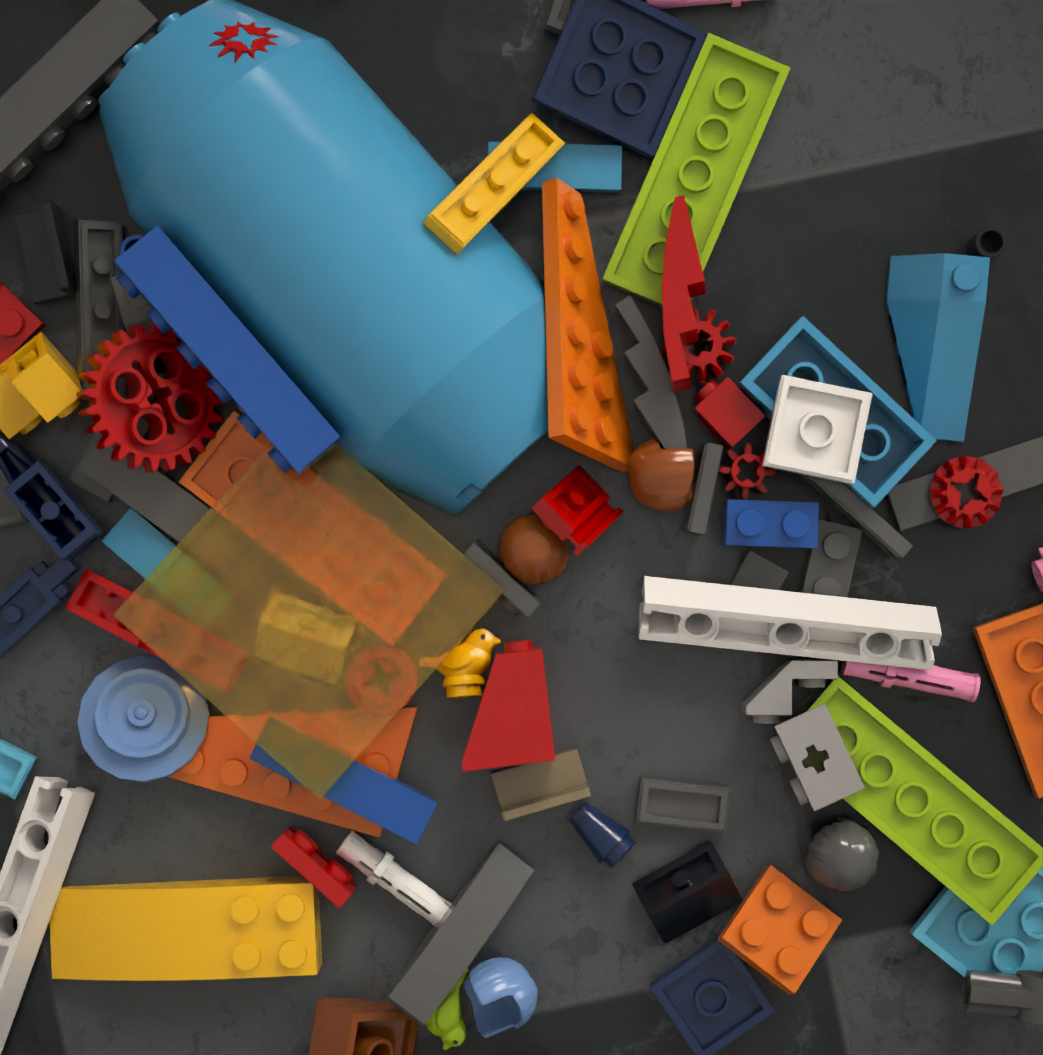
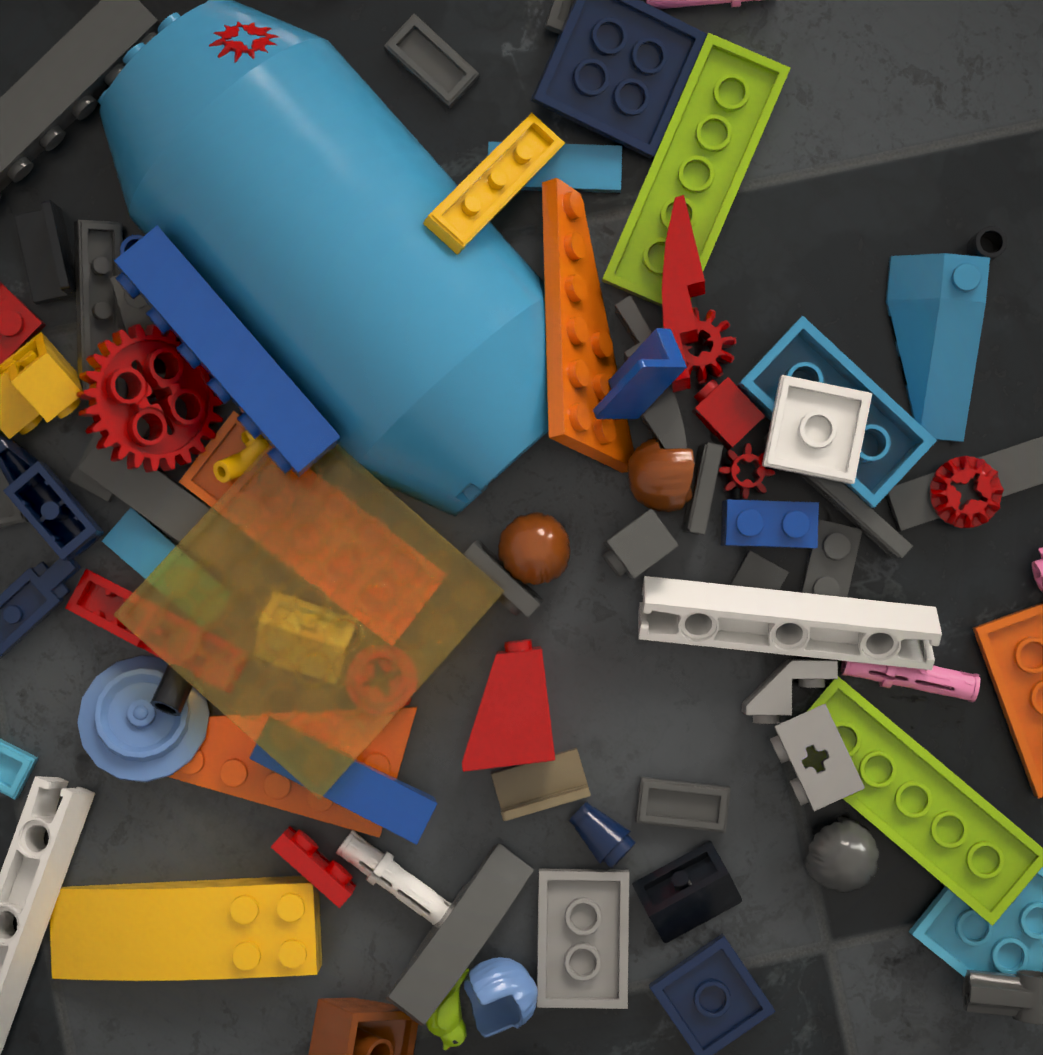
(171, 693): none -> black hinge
(236, 464): none -> yellow arm
(431, 61): none -> dark grey tile
(467, 663): yellow animal -> none
(576, 509): red plate -> none
(583, 938): none -> light grey plate
(638, 545): none -> dark grey brick
(642, 377): none -> blue panel
(779, 930): orange plate -> none

